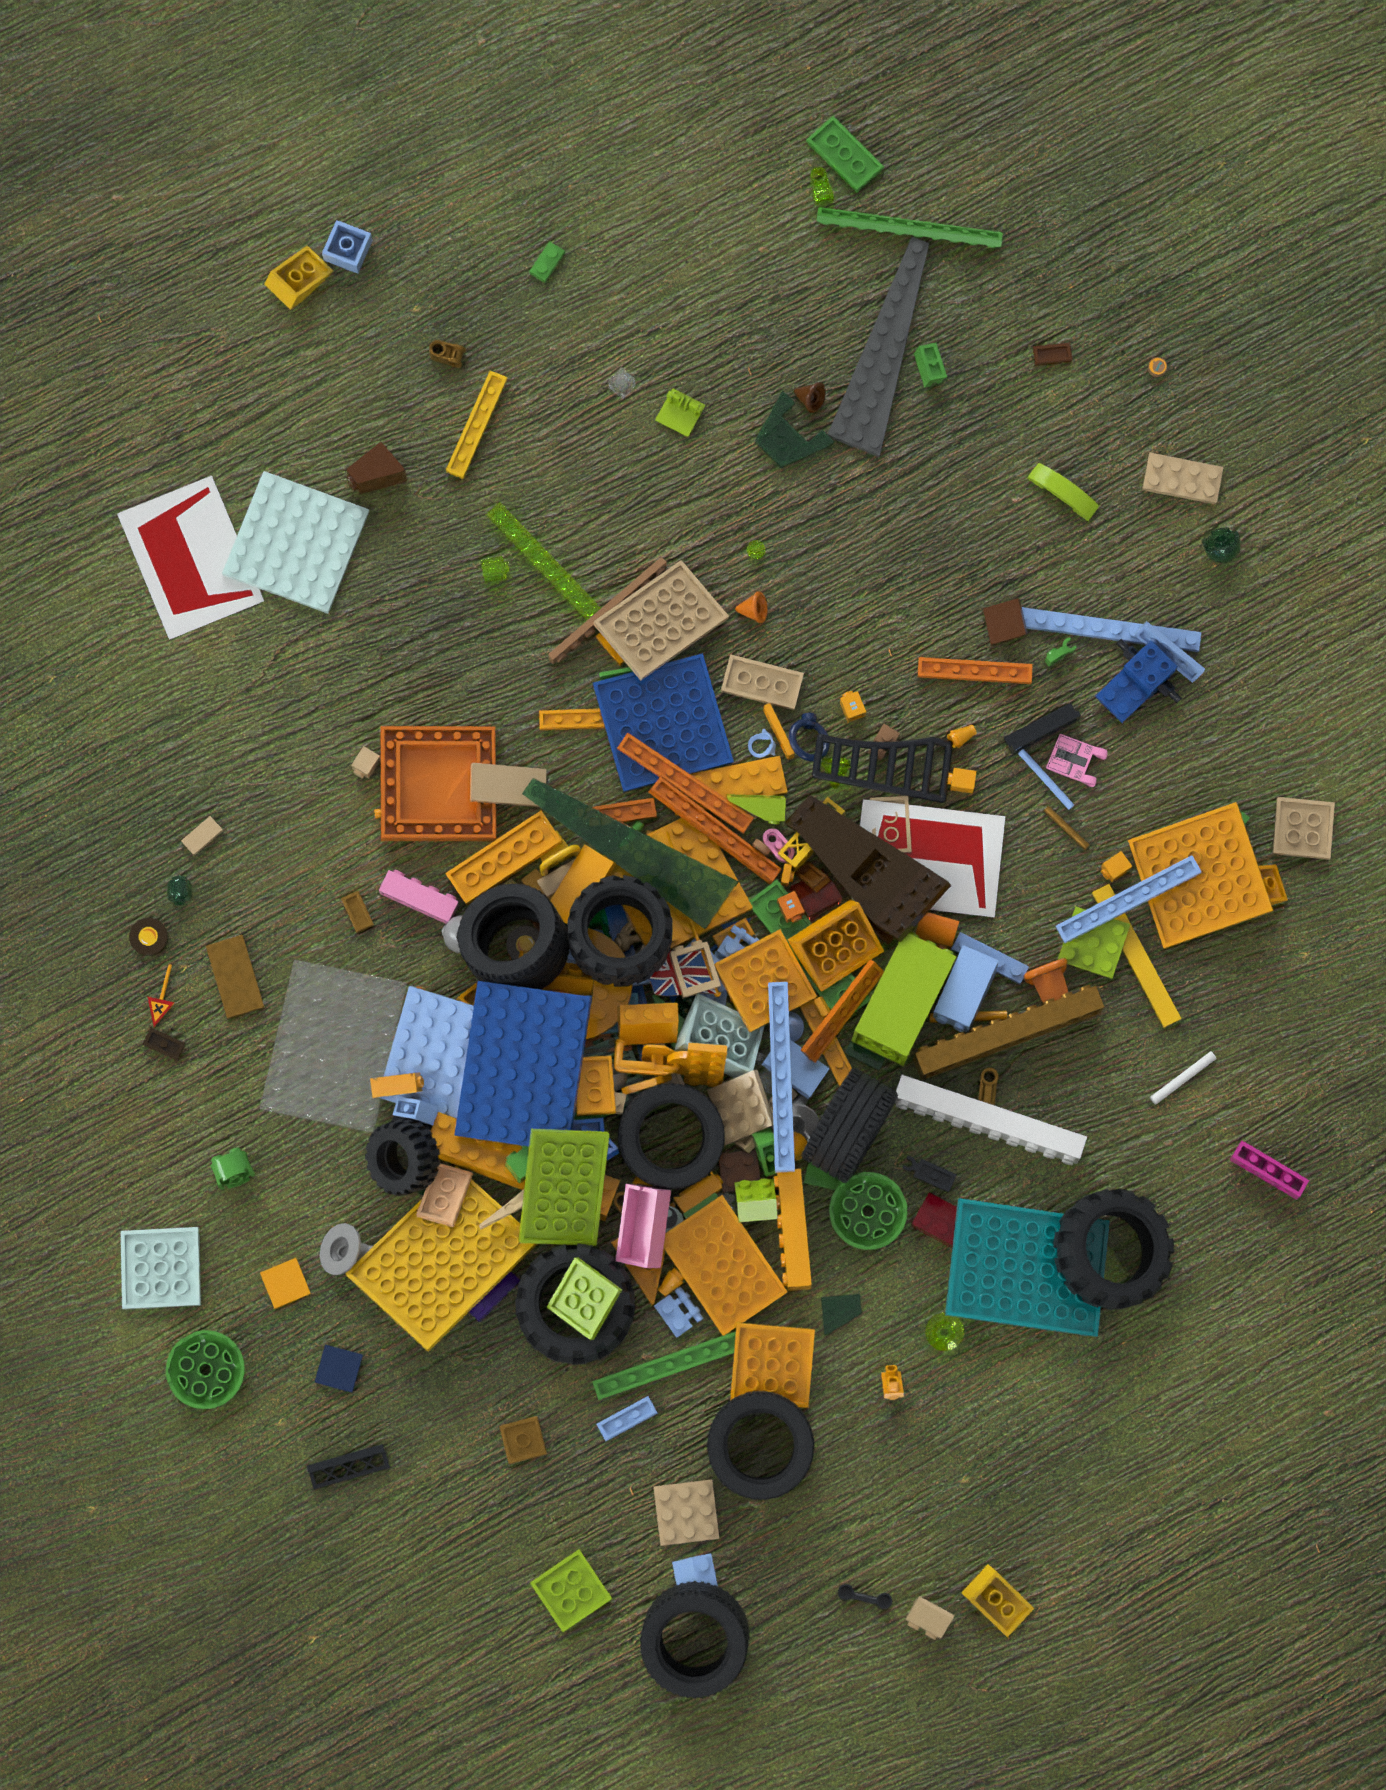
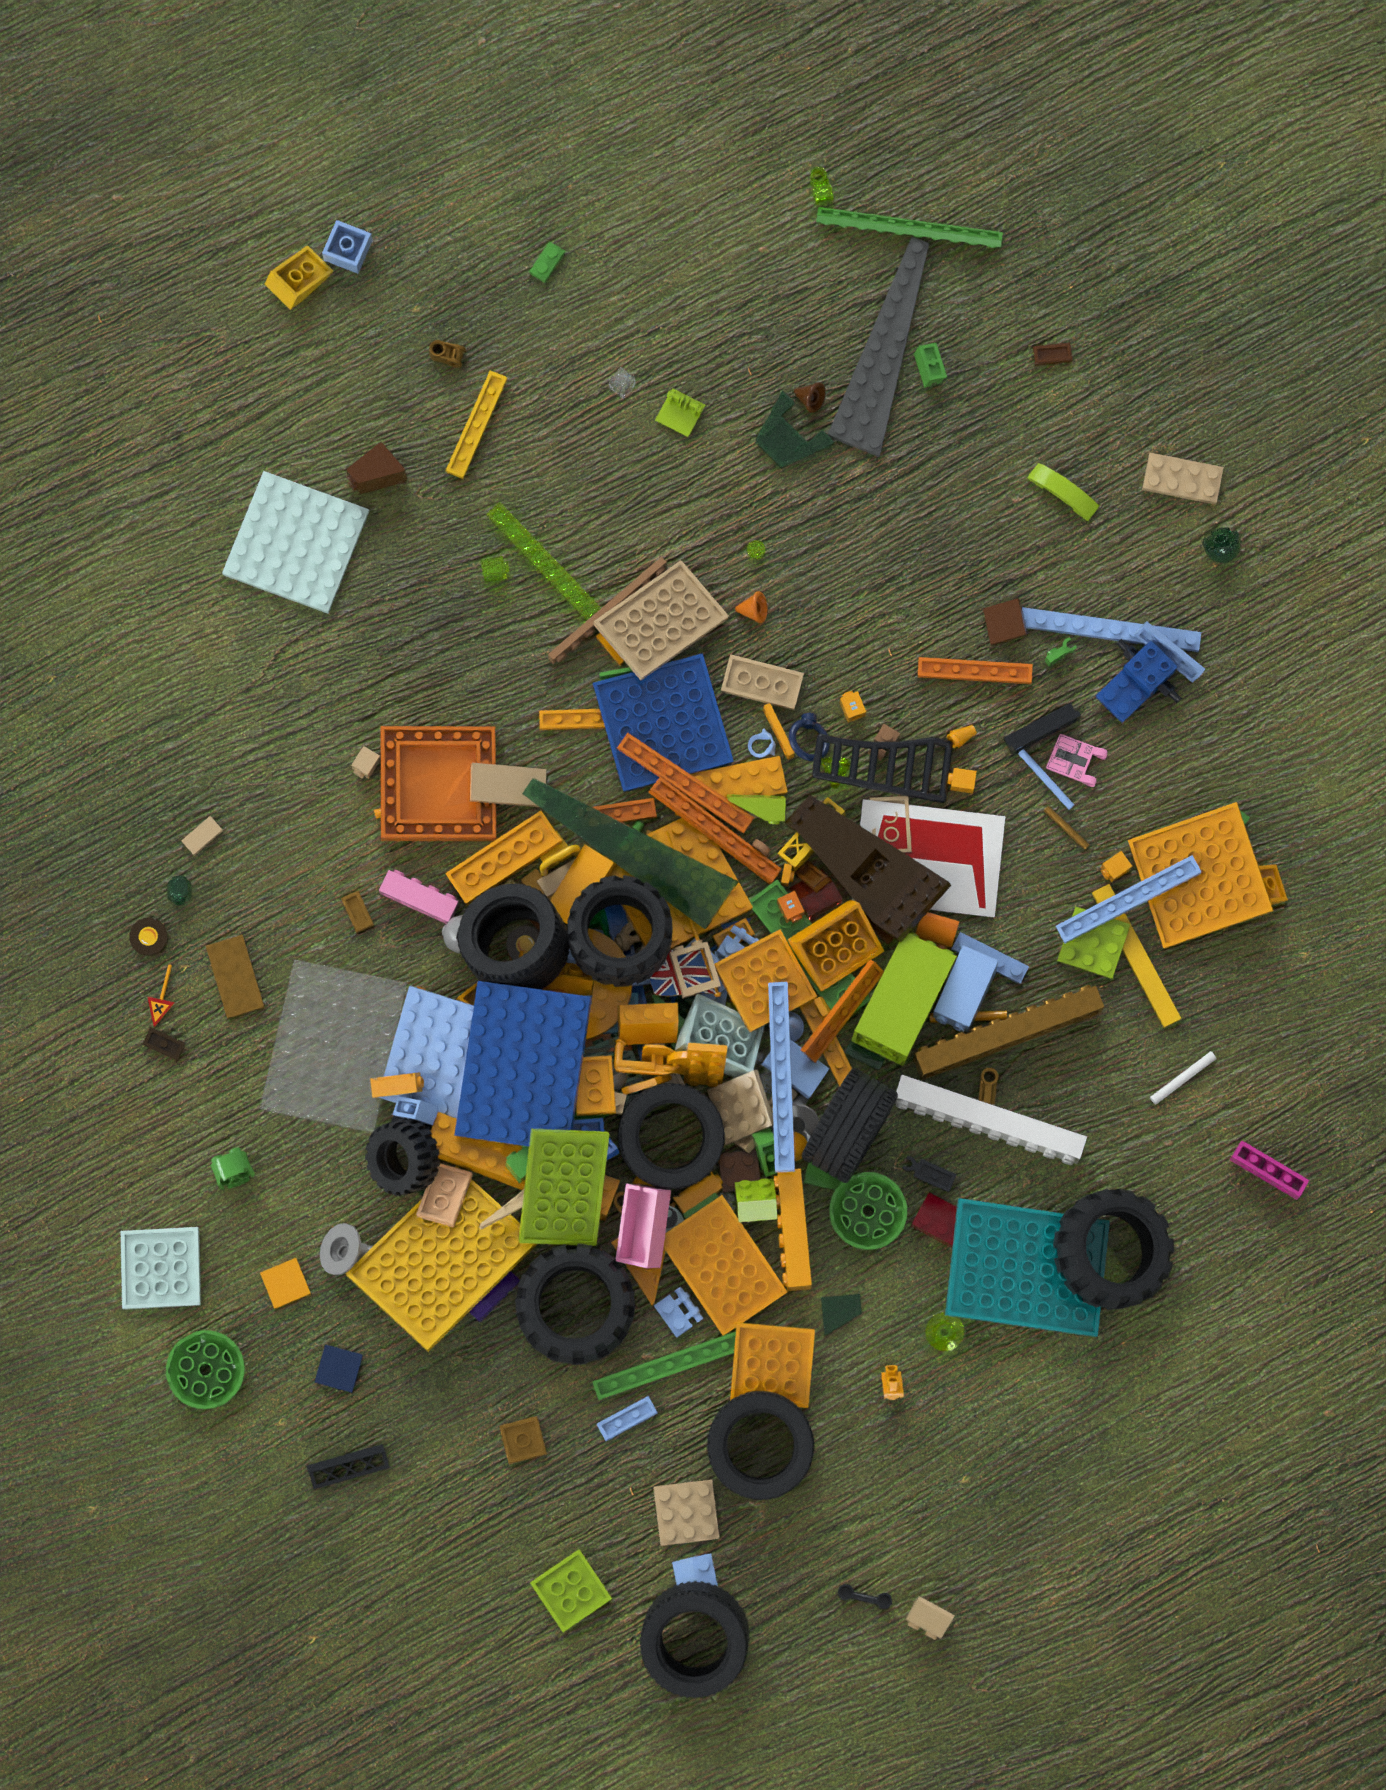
(182, 551): sticker -> none
(584, 1298): lime plate -> none
(671, 1282): light orange cone -> none
(776, 846): bright pink plate -> none
(845, 154): bright green tile -> none
(997, 1600): yellow slope -> none
(1050, 984): orange piece -> none
(1157, 367): medium nougat tile -> none
(1303, 828): tan plate -> none

